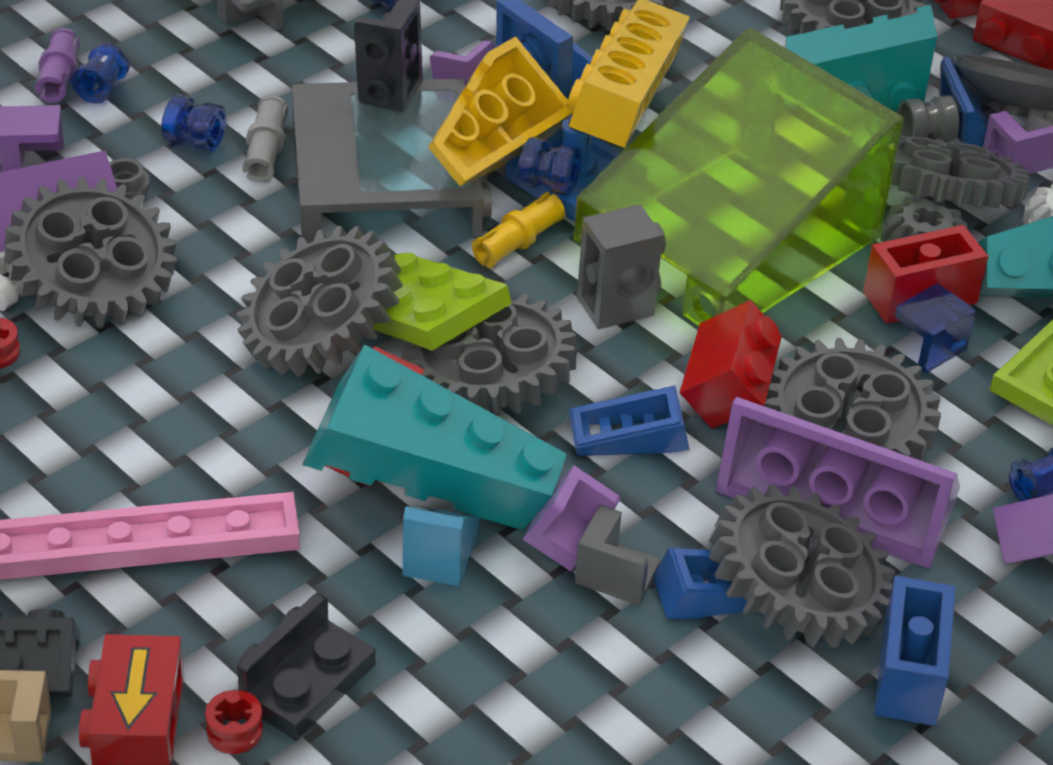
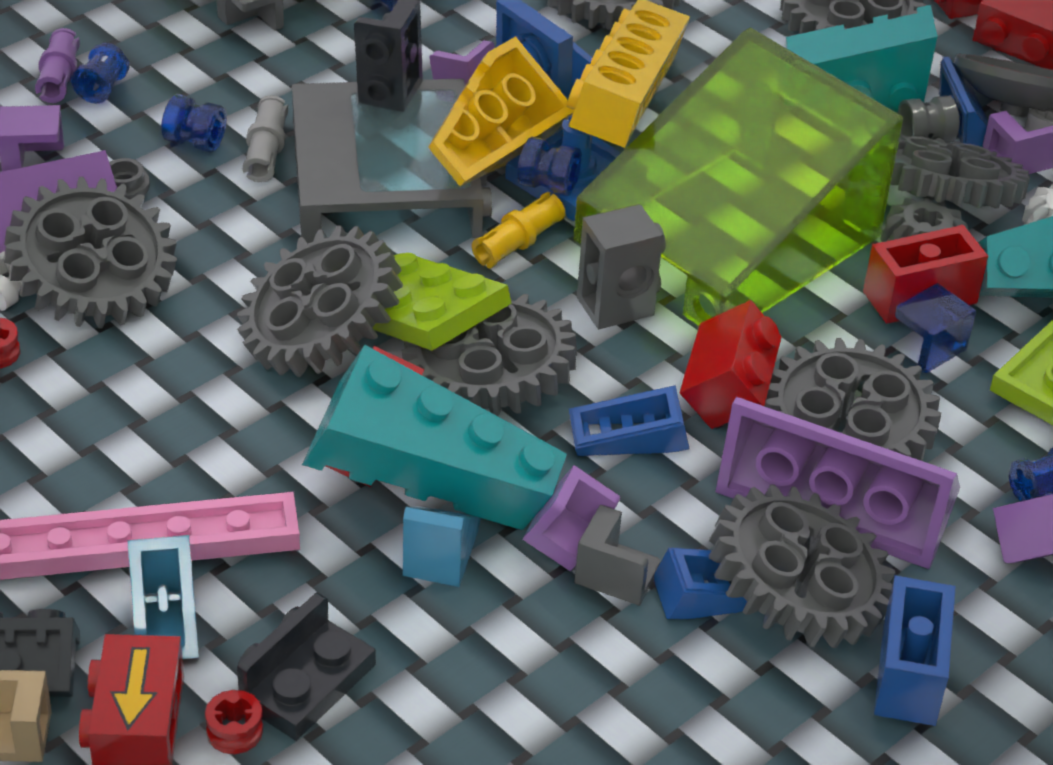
(163, 590): none -> dark azure slope

